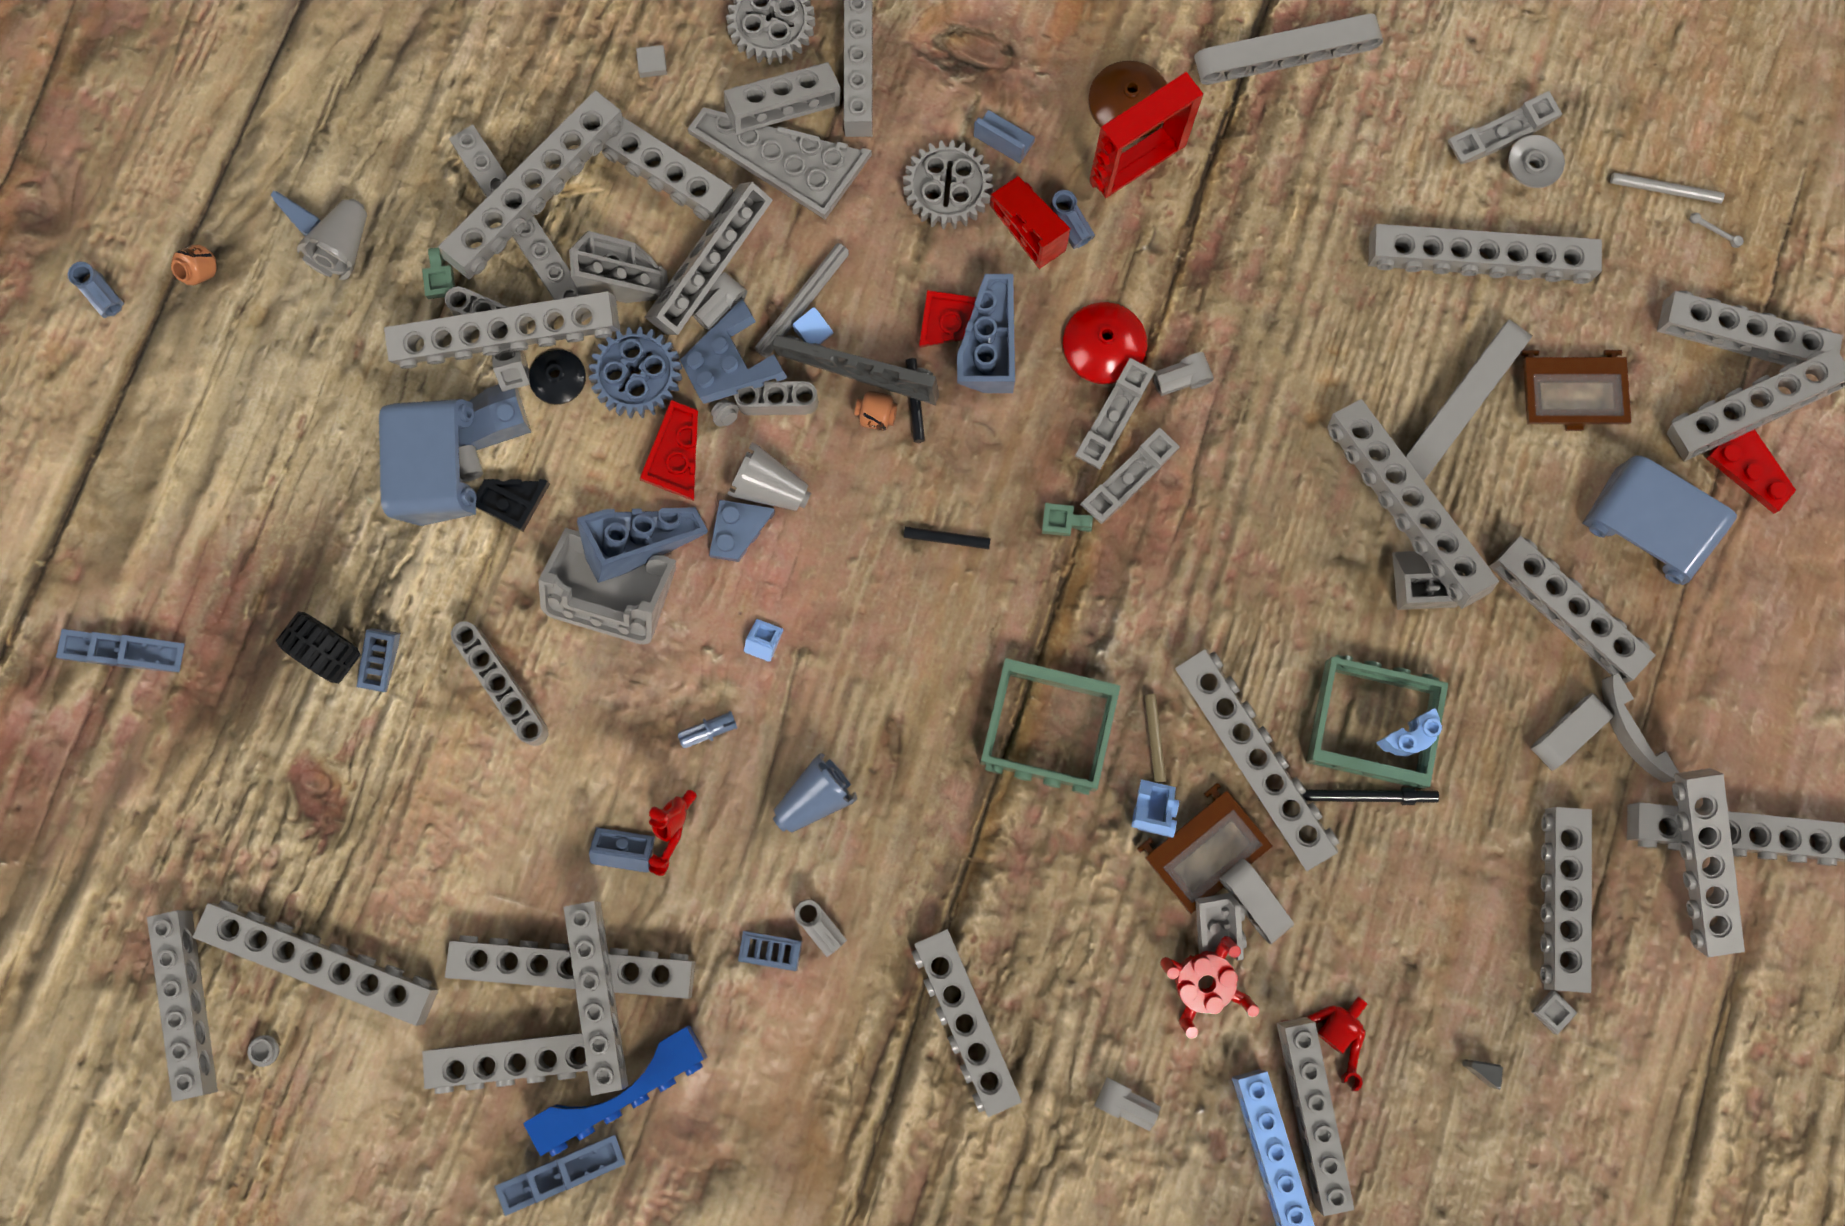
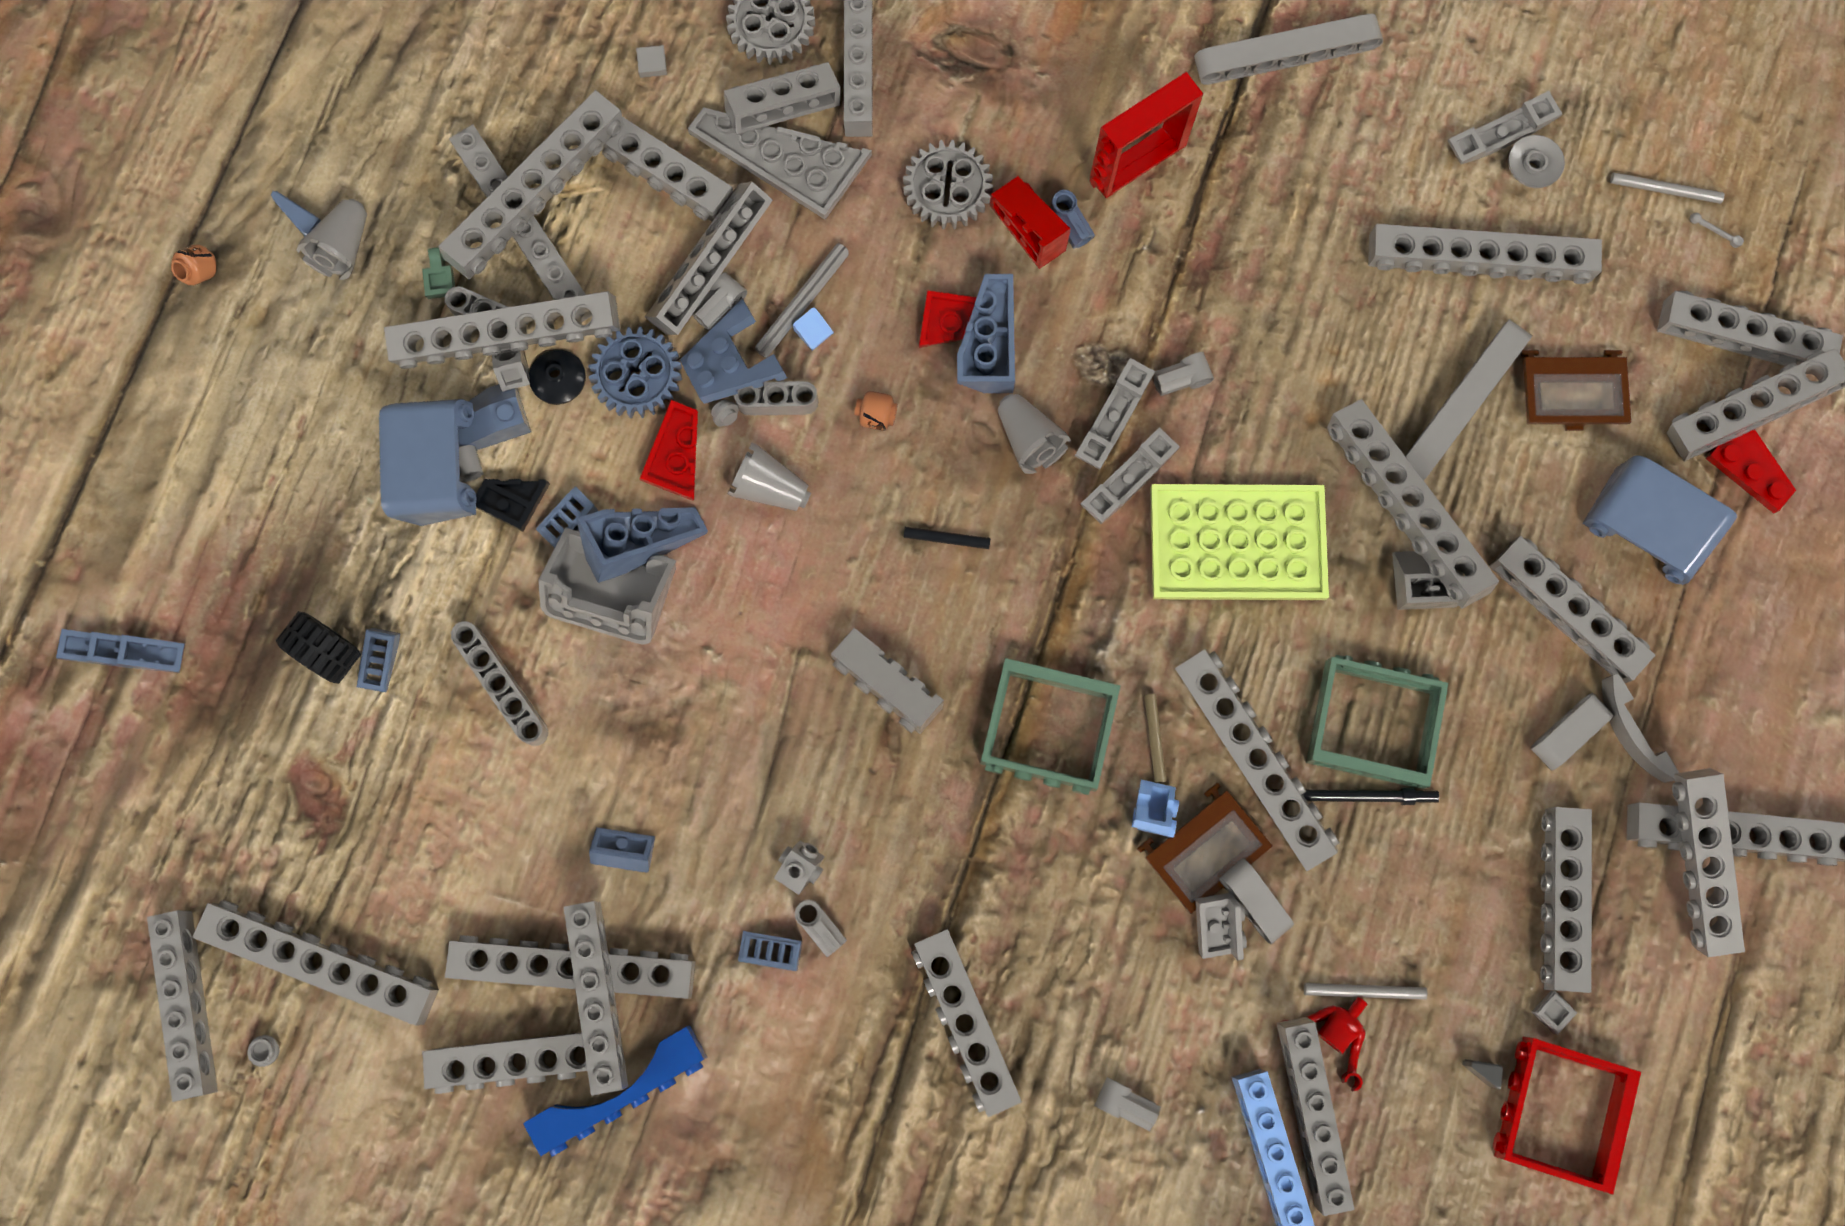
(95, 289): sand blue piece -> none
(559, 511): none -> sand blue slope
(559, 1175): sand blue slope -> none
(615, 266): light grey wedge -> none
(668, 826): red piece -> none
(707, 730): sand blue axle -> none
(736, 528): sand blue wing -> none
(763, 640): light blue slope -> none
(799, 866): none -> light grey brick
(814, 796): sand blue cone -> none
(886, 681): none -> light grey wedge
(907, 382): dark grey wing -> none
(916, 409): black bar -> none
(1003, 136): sand blue panel -> none
(1031, 434): none -> light grey cone
(1060, 520): sand green plate -> none
(1098, 358): red dish -> none
(1109, 89): reddish brown dish -> none
(1215, 997): plate -> none
(1239, 542): none -> yellowish green plate
(1369, 991): none -> light grey bar
(1421, 735): light blue cylinder -> none
(1615, 1123): none -> red window

